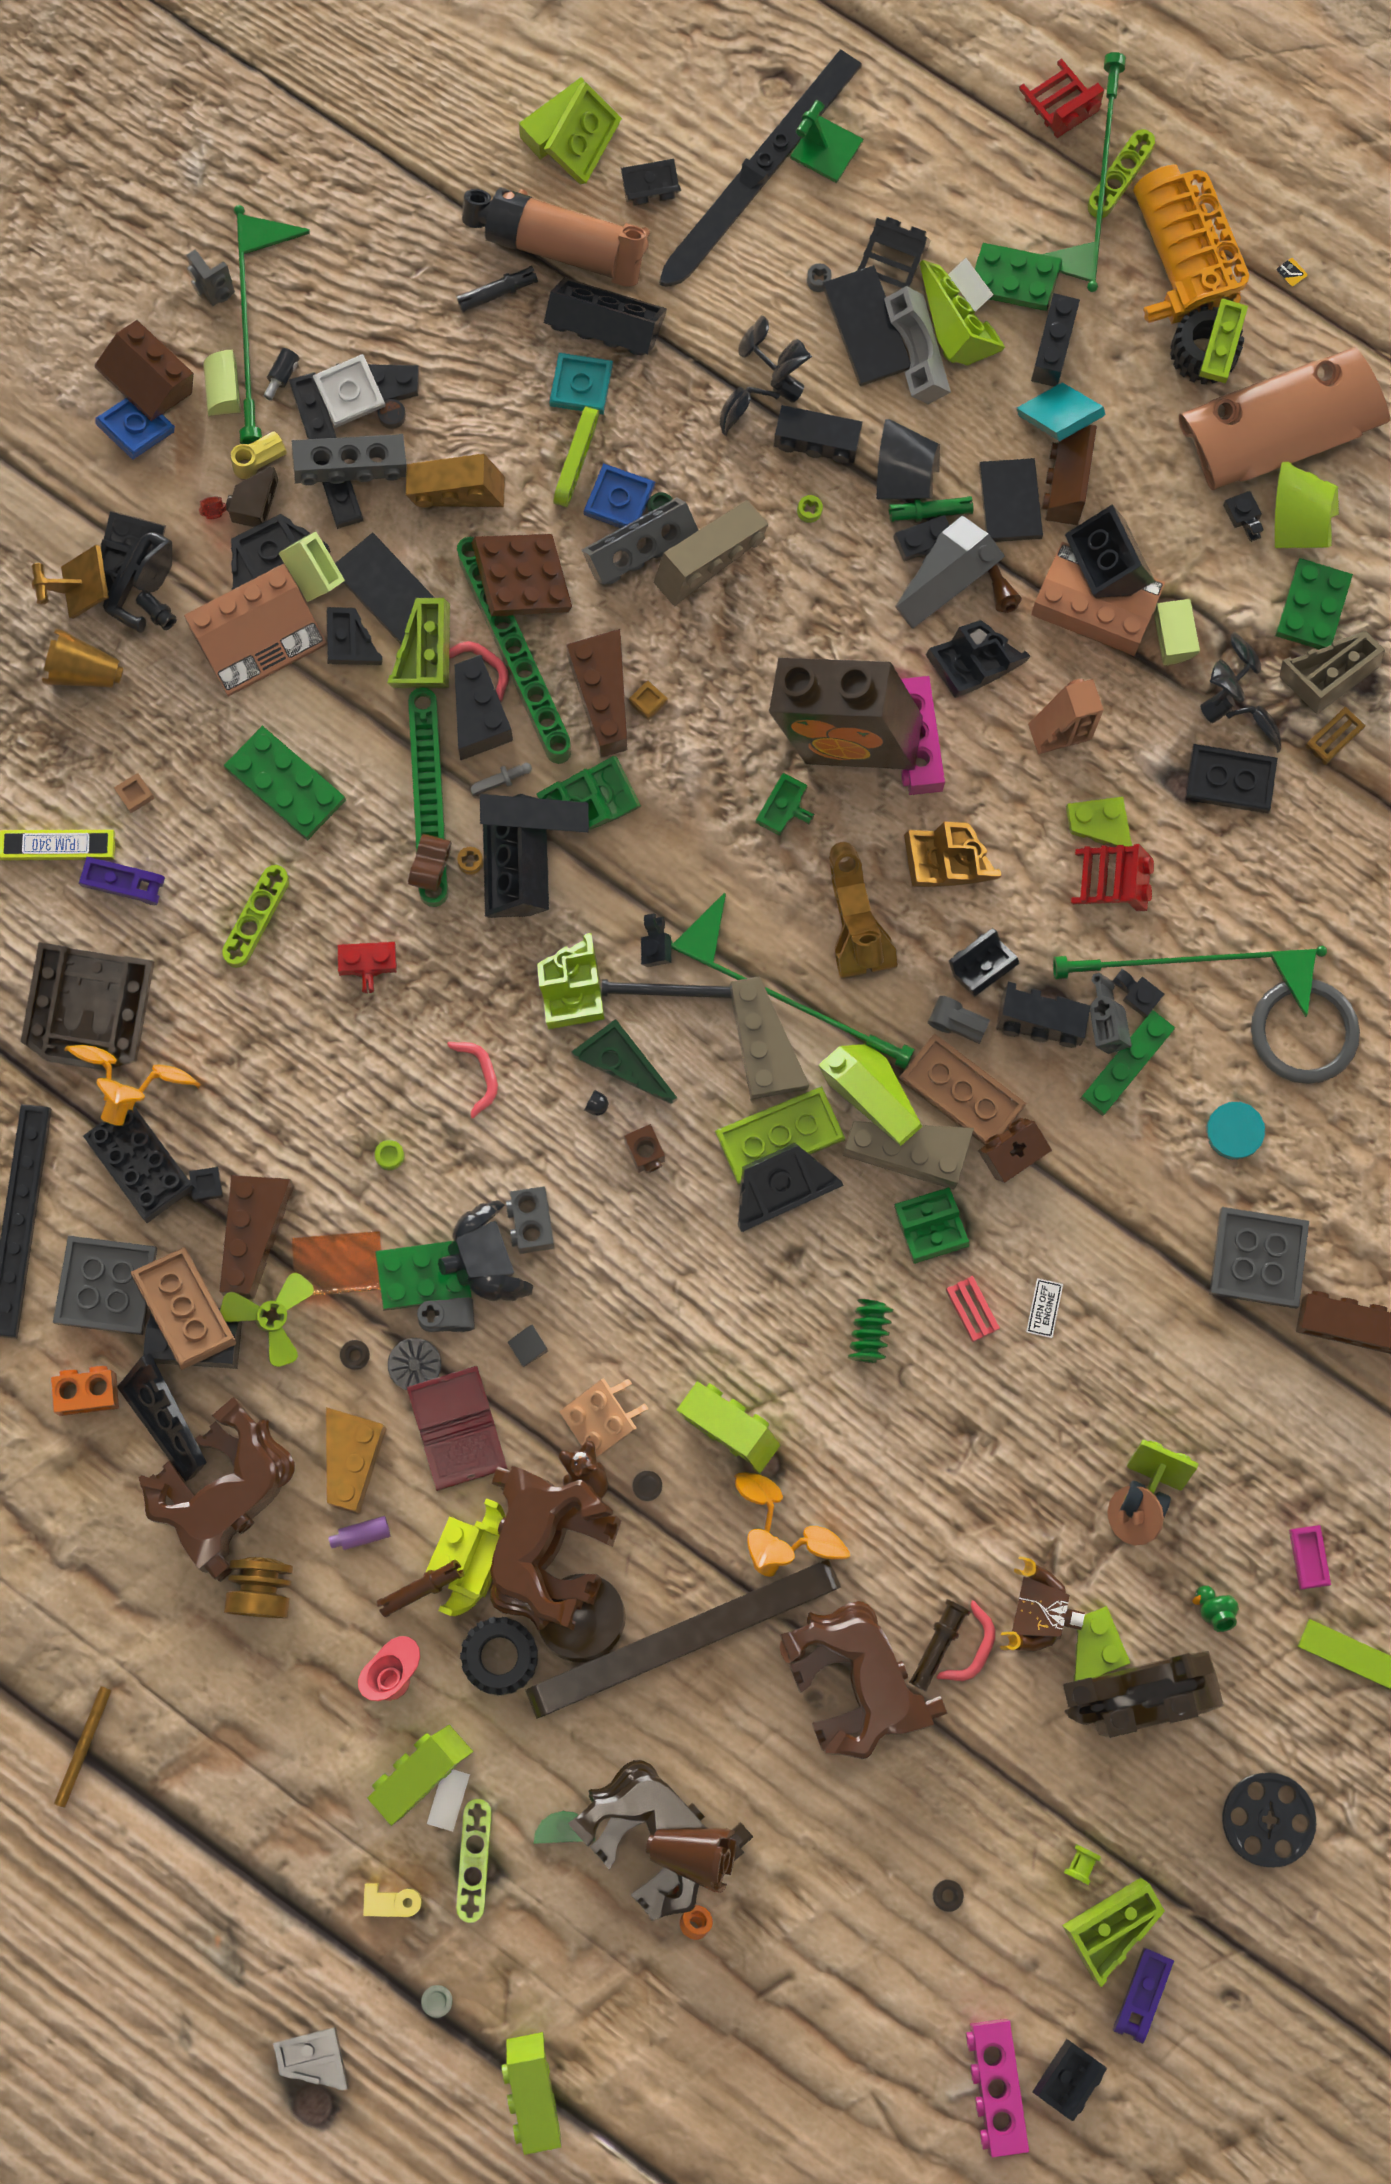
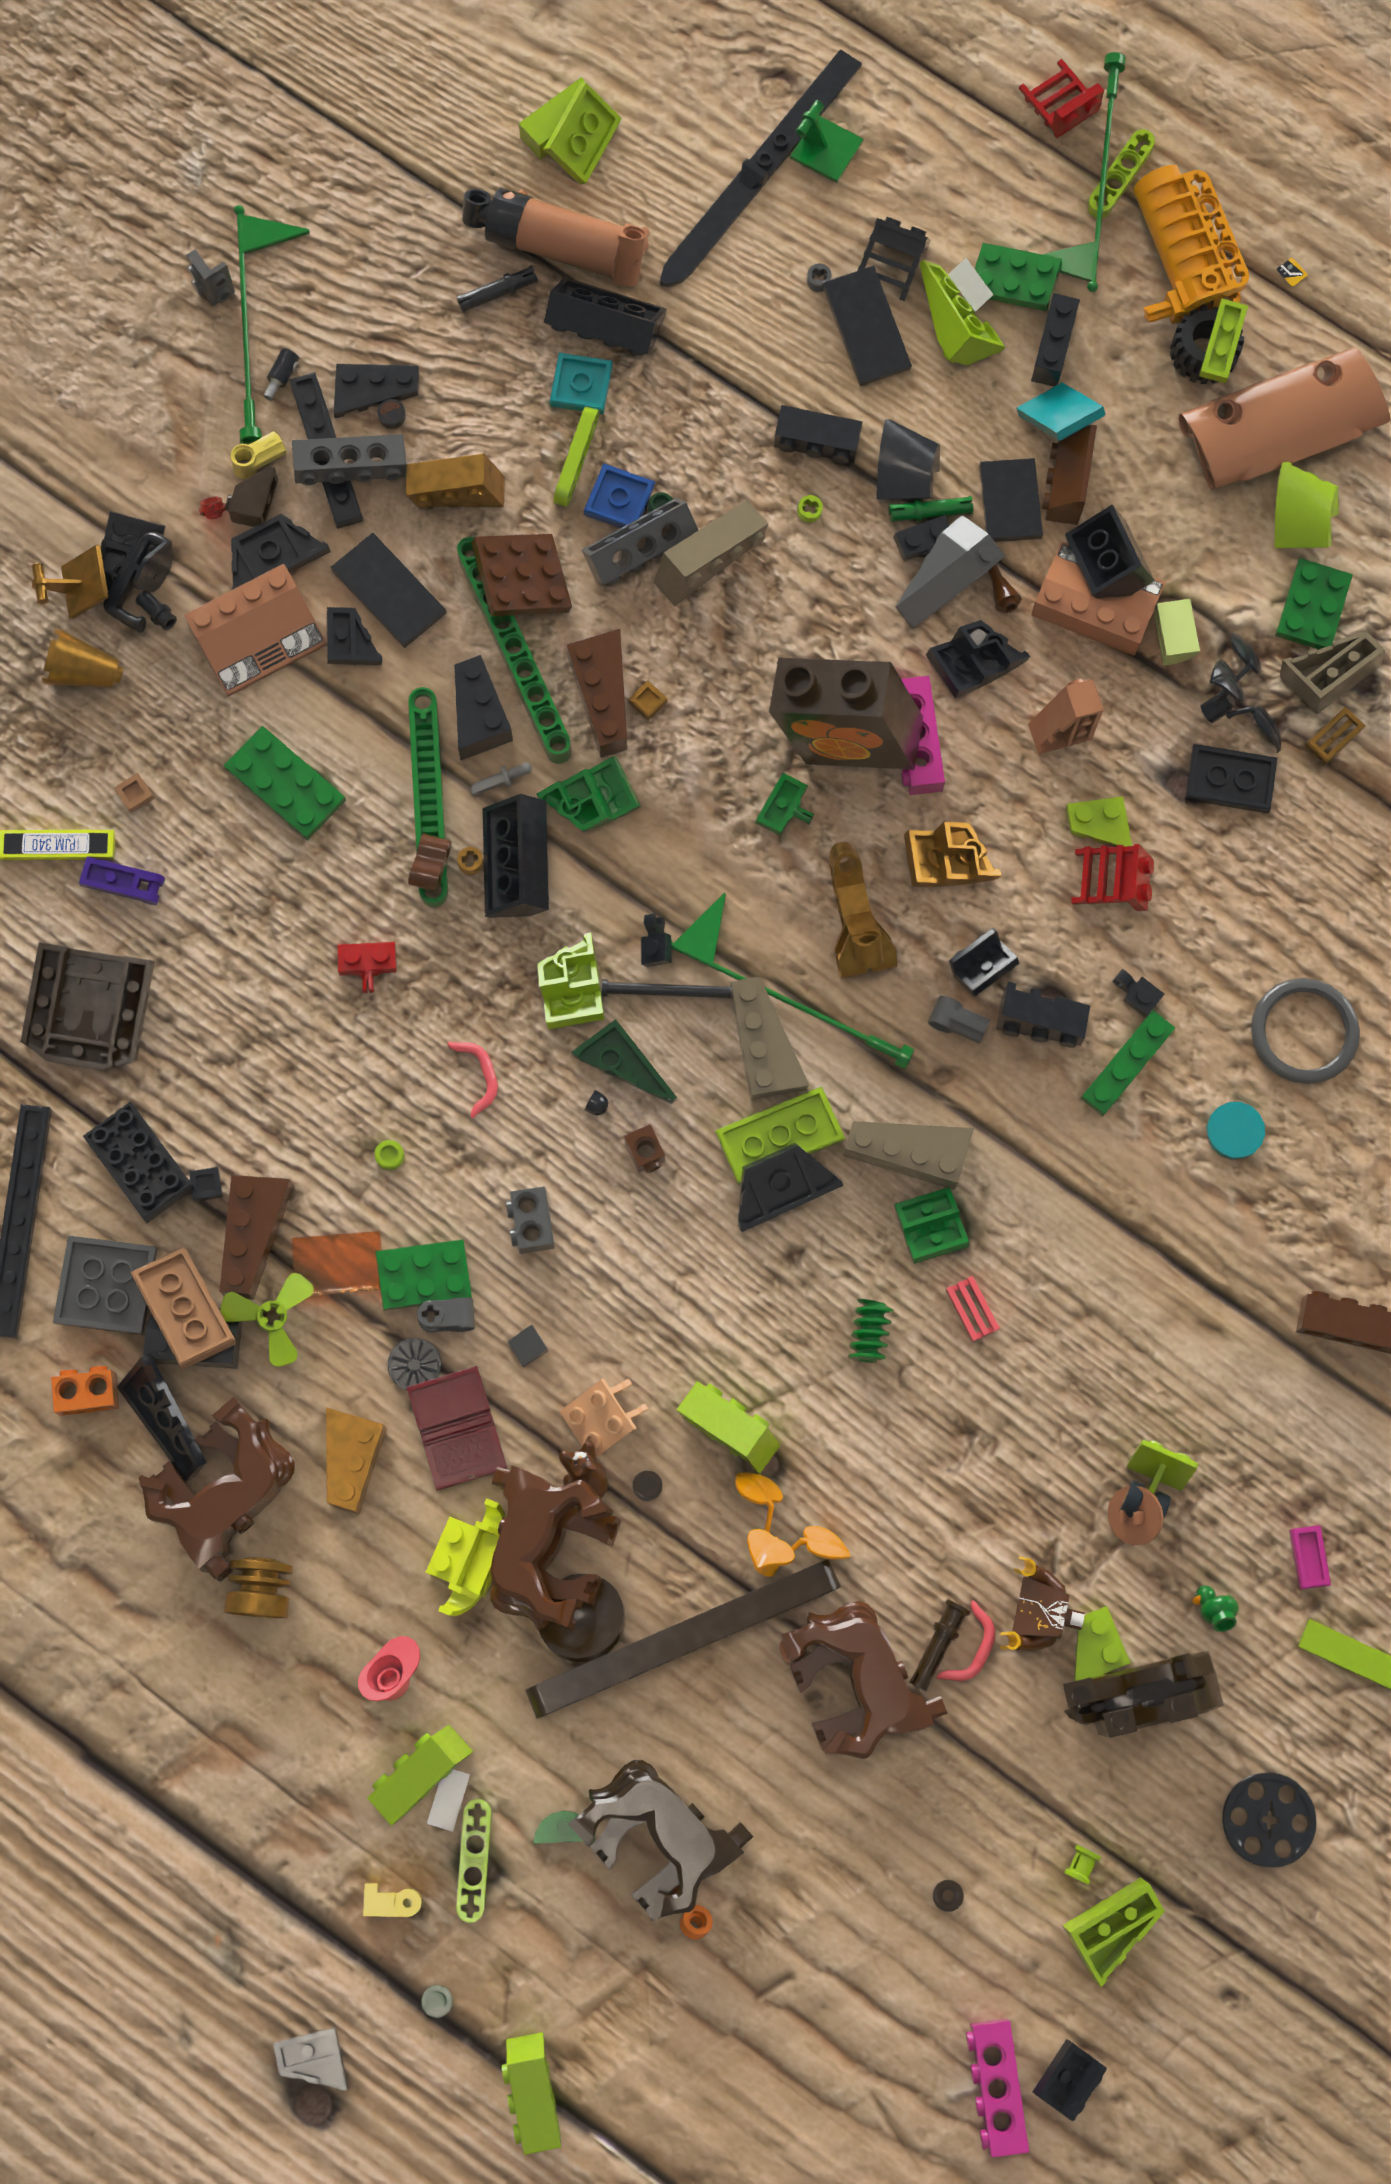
(82, 1746): pearl gold bar -> none
(119, 1096): light orange plant -> none
(132, 429): blue plate -> none
(145, 371): reddish brown slope -> none
(222, 383): yellowish green brick -> none
(251, 914): lime beam -> none
(311, 566): yellowish green brick -> none
(349, 390): white tile -> none
(352, 1346): dark brown plate -> none
(361, 1533): medium lavender cylinder -> none
(425, 647): lime wedge -> none
(430, 1583): reddish brown pin -> none
(480, 1636): black tyre -> none
(482, 1258): black torso -> none
(488, 657): coral animal -> none
(534, 813): black sticker -> none
(650, 181): black bracket -> none
(695, 1854): reddish brown cone -> none
(783, 384): black plant -> none
(871, 1087): lime wedge -> none
(911, 318): light grey arch -> none
(961, 1089): medium nougat tile -> none
(1028, 1149): reddish brown brick -> none
(1044, 1308): white sticker -> none
(1108, 1018): dark grey piece -> none
(1143, 1994): dark purple plate -> none
(1245, 512): black plate -> none
(1259, 1257): dark grey plate -> none
(1294, 966): green piece -> none

